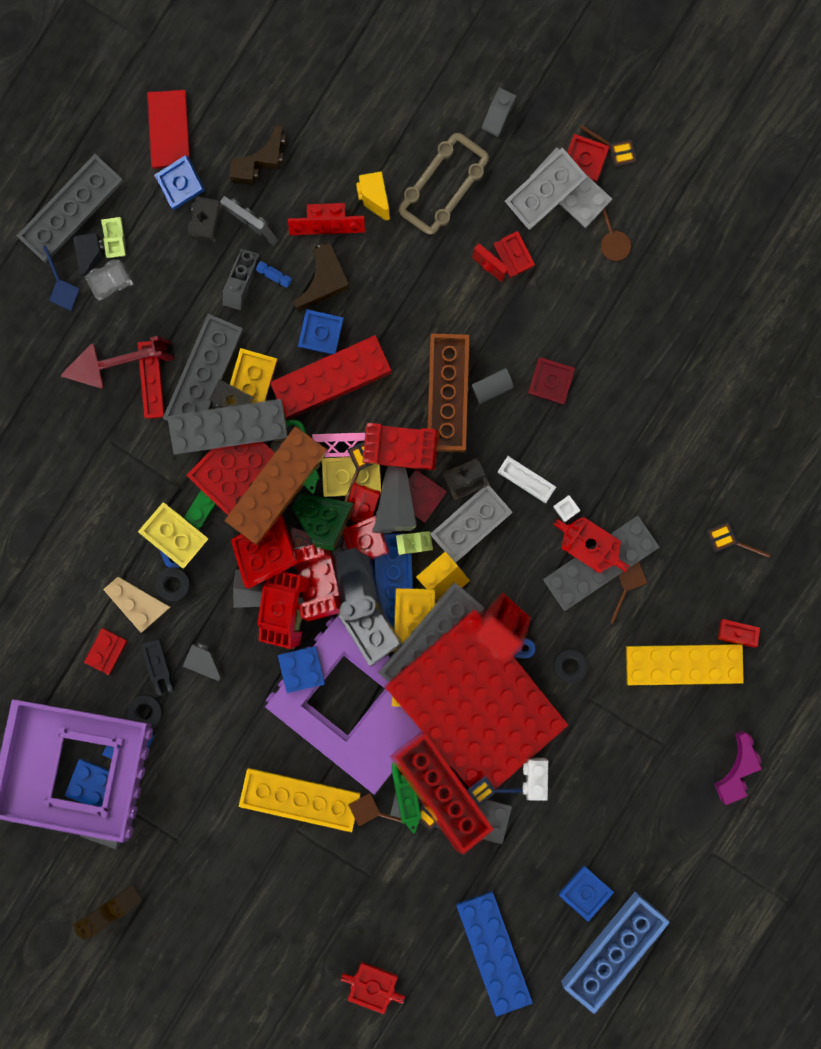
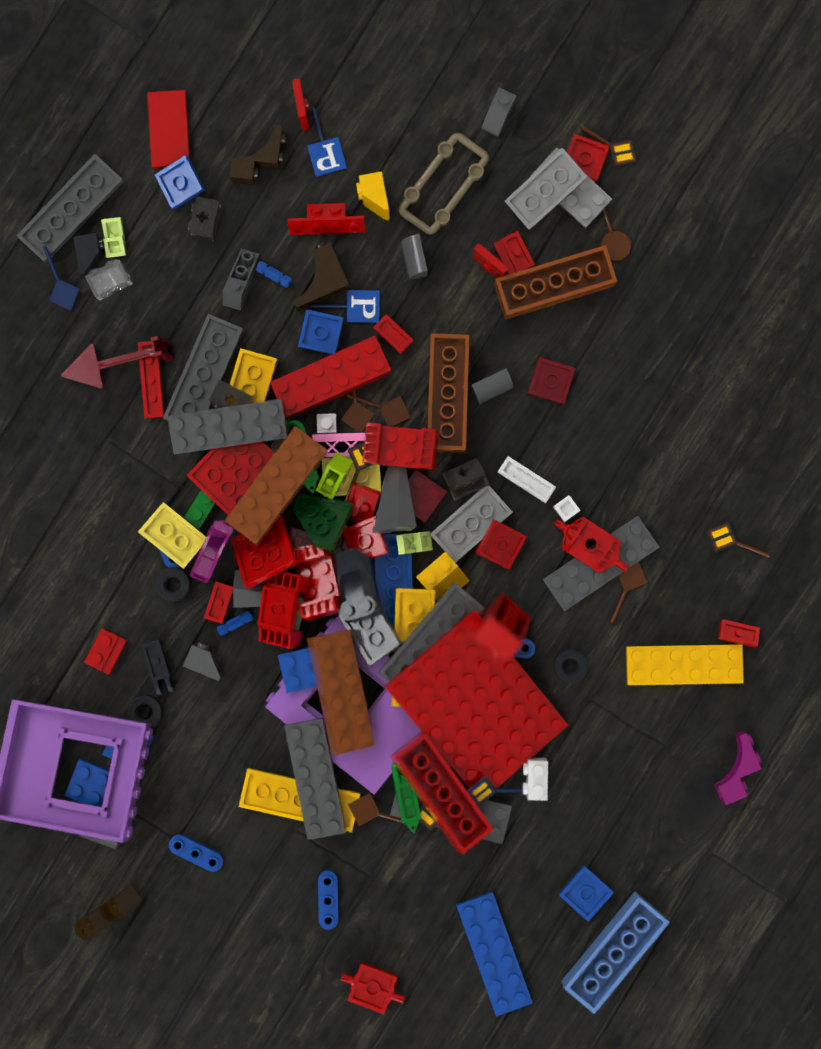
(135, 604): tan wing -> none
(205, 852): none -> blue plate
(211, 550): none -> magenta arch
(219, 602): none -> red plate
(235, 623): none -> blue axle
(245, 215): dark grey wing -> none
(301, 103): none -> red plate
(315, 778): none -> dark grey plate
(326, 424): none -> white plate
(327, 154): none -> blue piece
(330, 891): none -> blue plate
(334, 475): none -> lime slope
(341, 692): none -> dark orange brick
(357, 415): none -> reddish brown piece
(361, 306): none -> blue piece
(393, 334): none -> red plate
(393, 411): none -> reddish brown piece
(414, 257): none -> dark grey brick
(501, 544): none -> red tile
(555, 282): none -> dark orange brick

